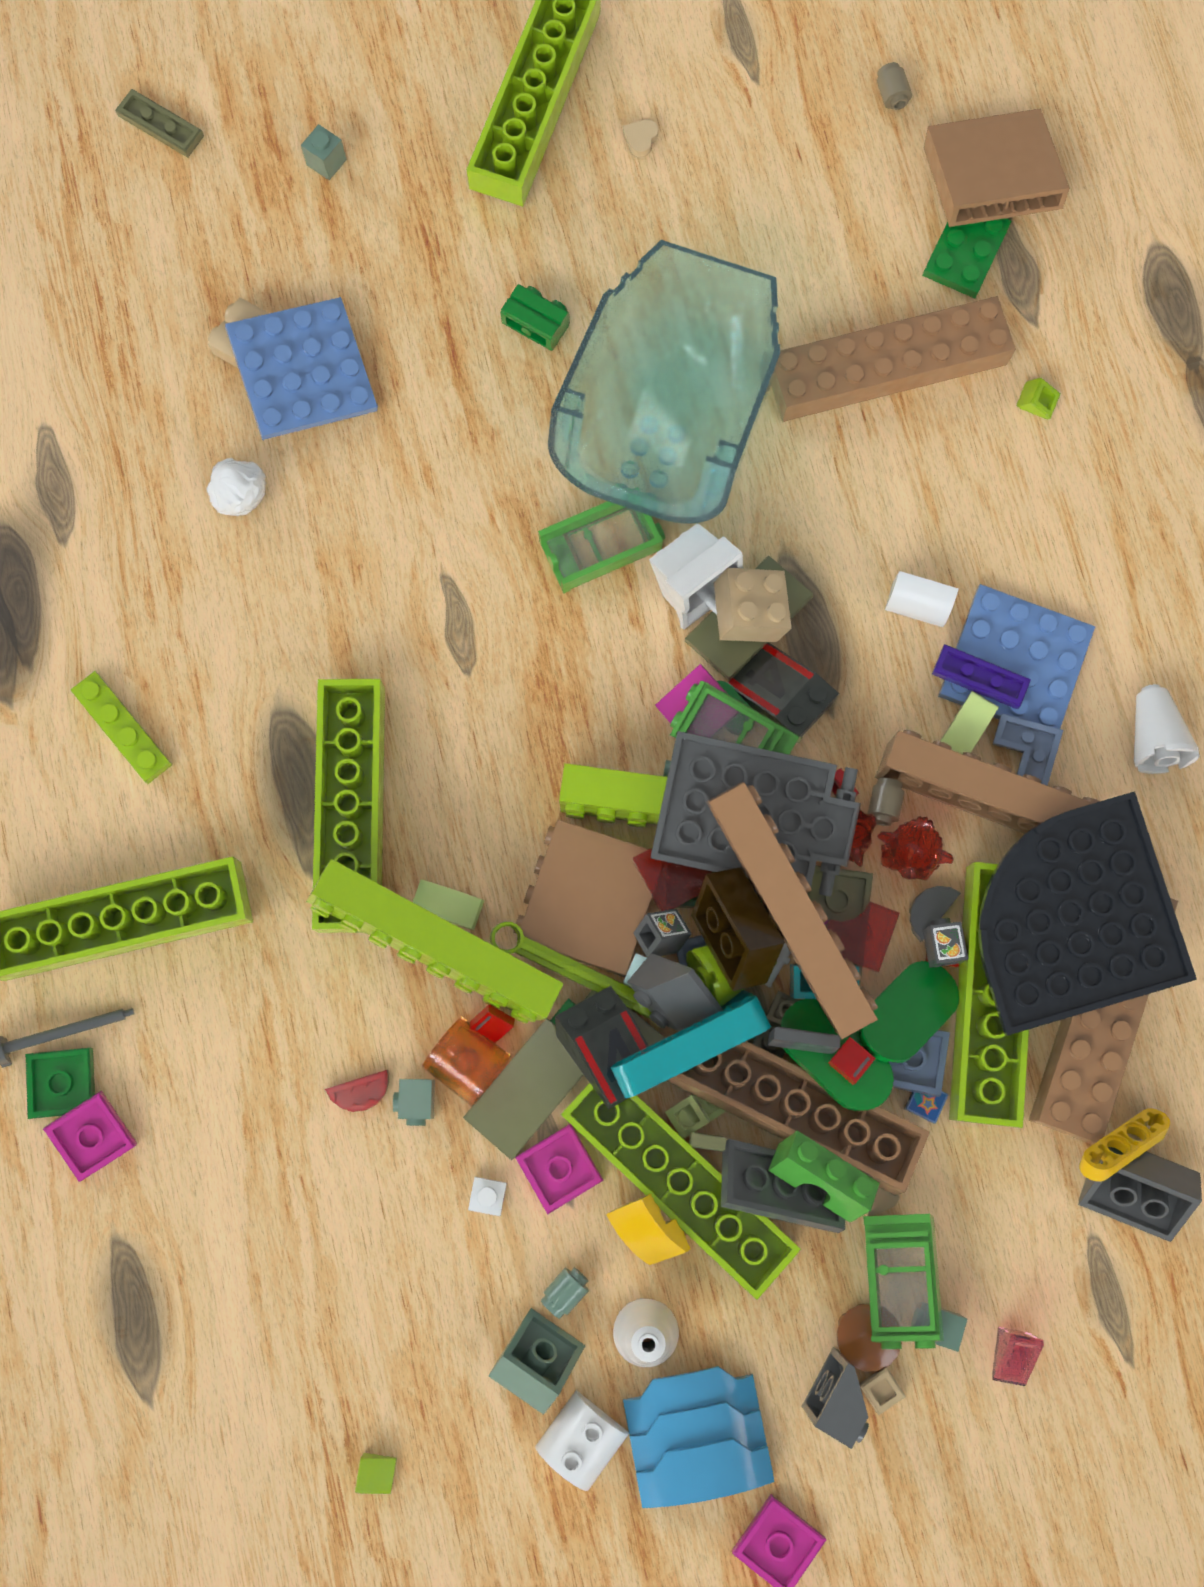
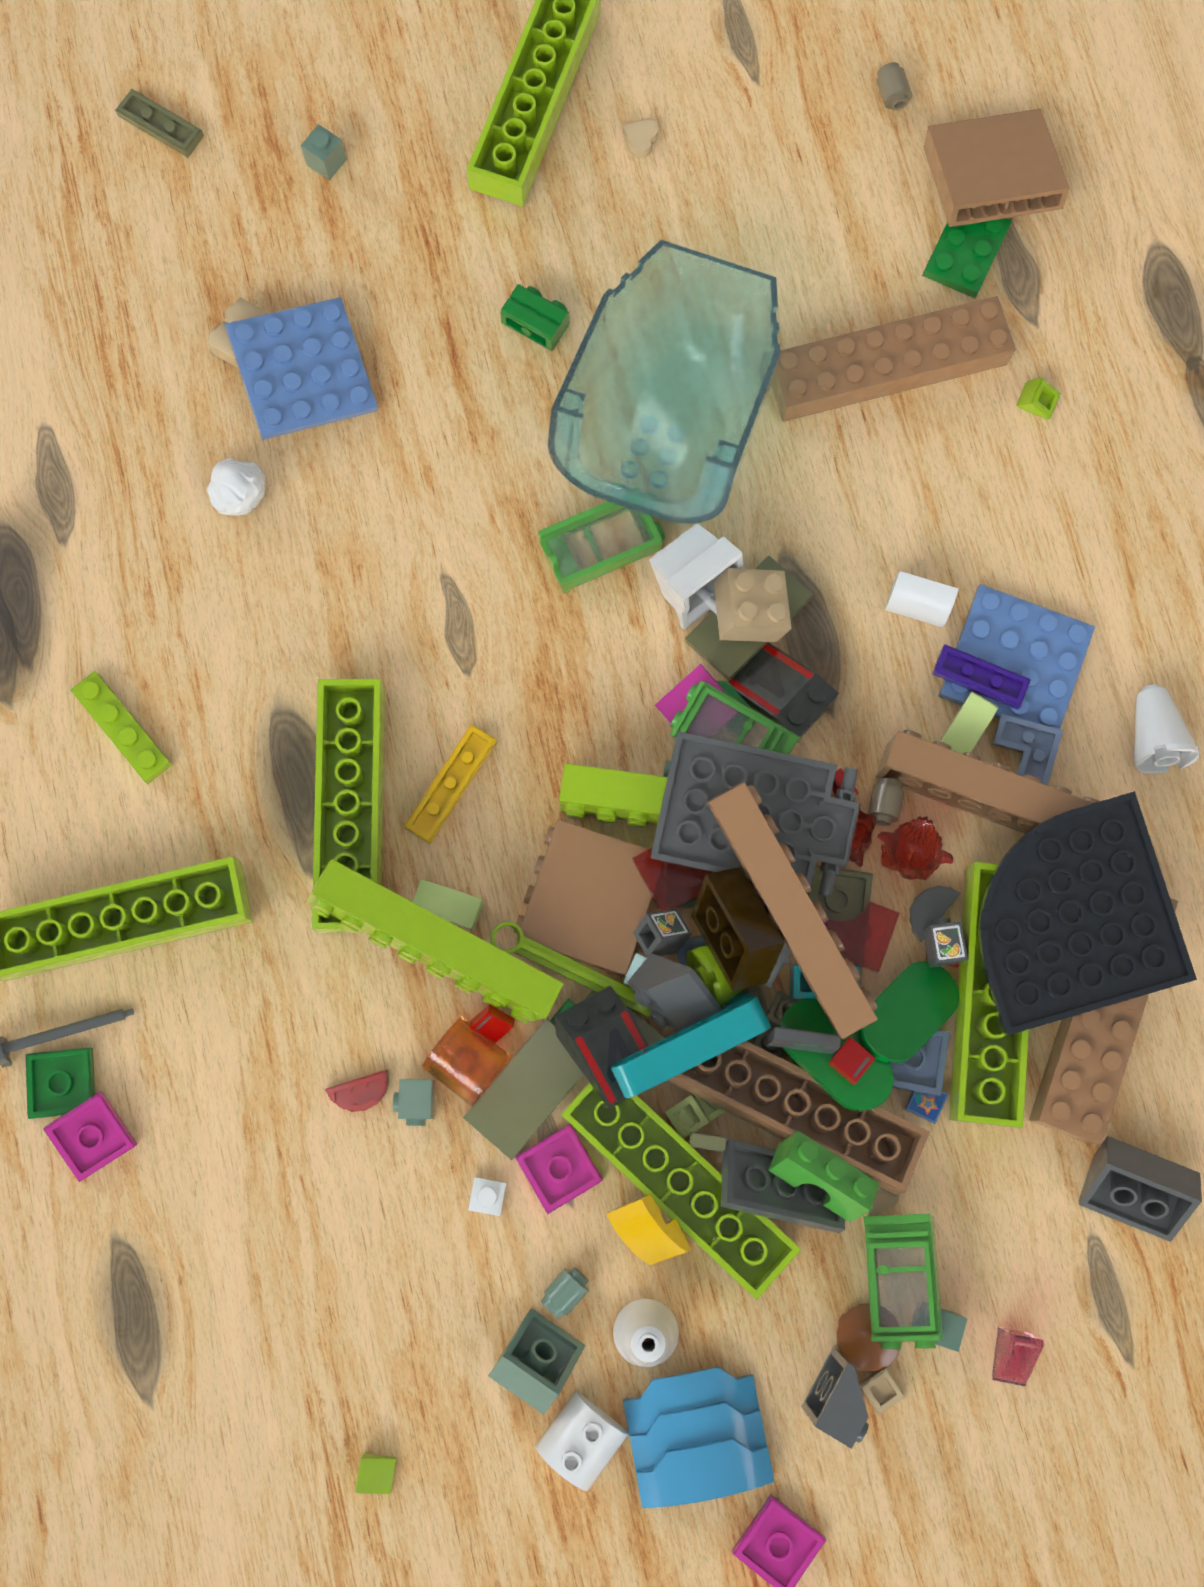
(450, 784): none -> yellow tile
(1119, 1139): yellow beam -> none

